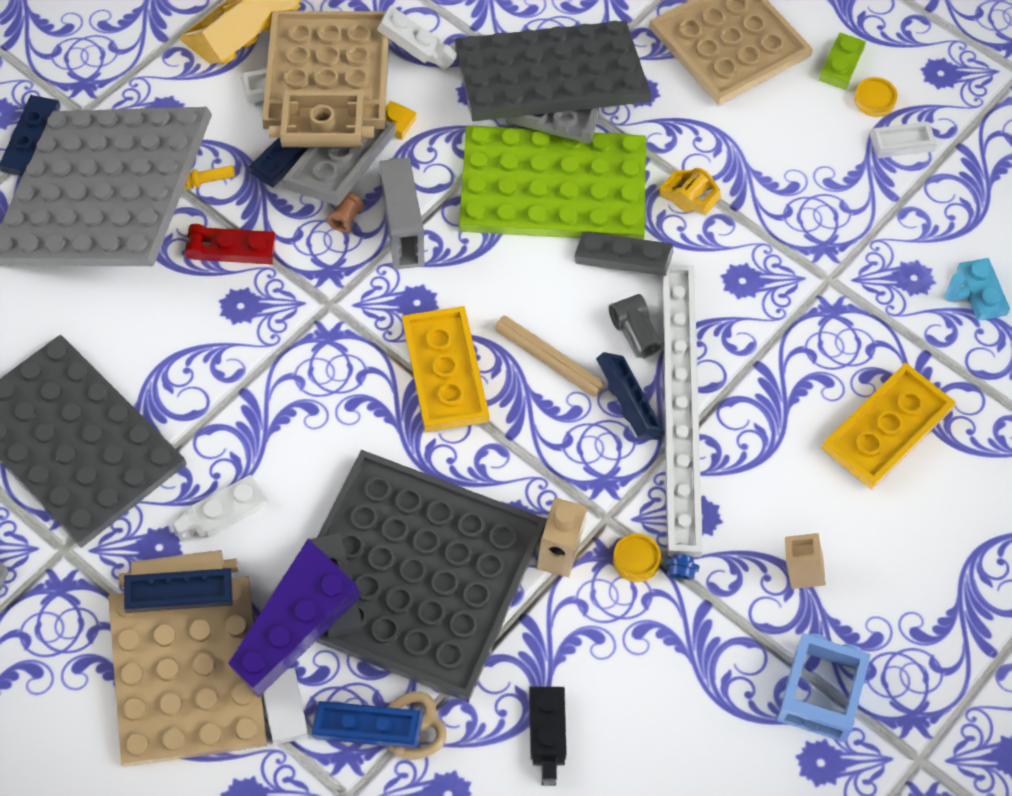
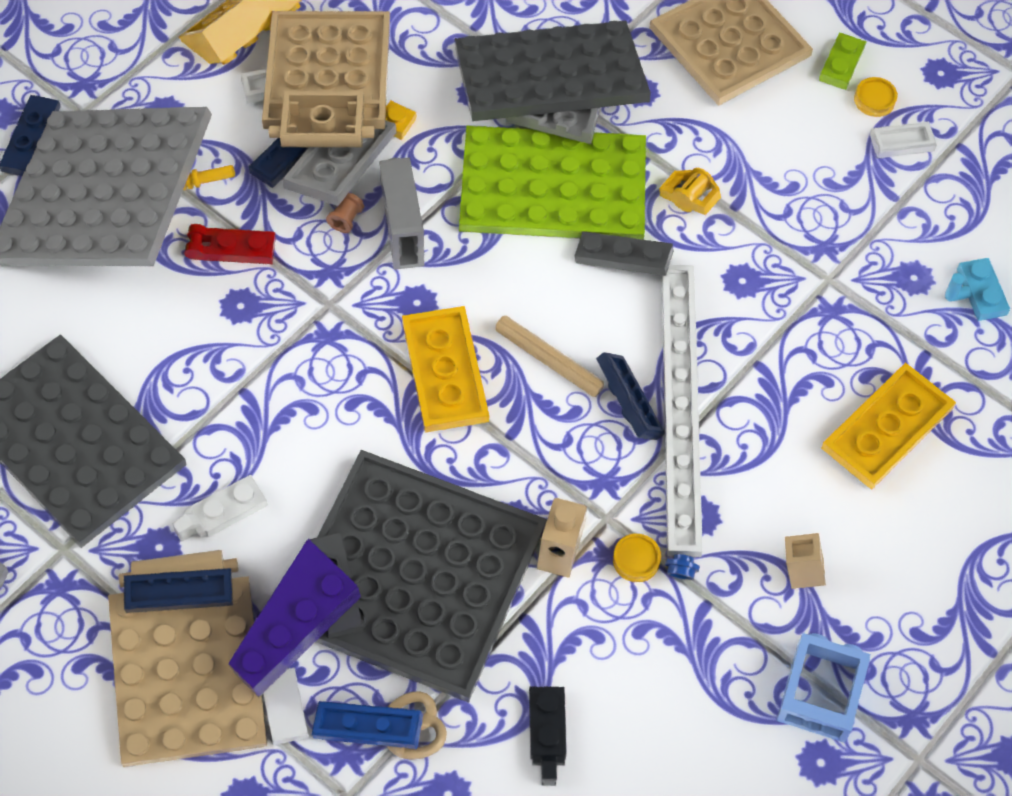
(415, 39): white hinge -> none
(632, 318): dark grey piece -> none

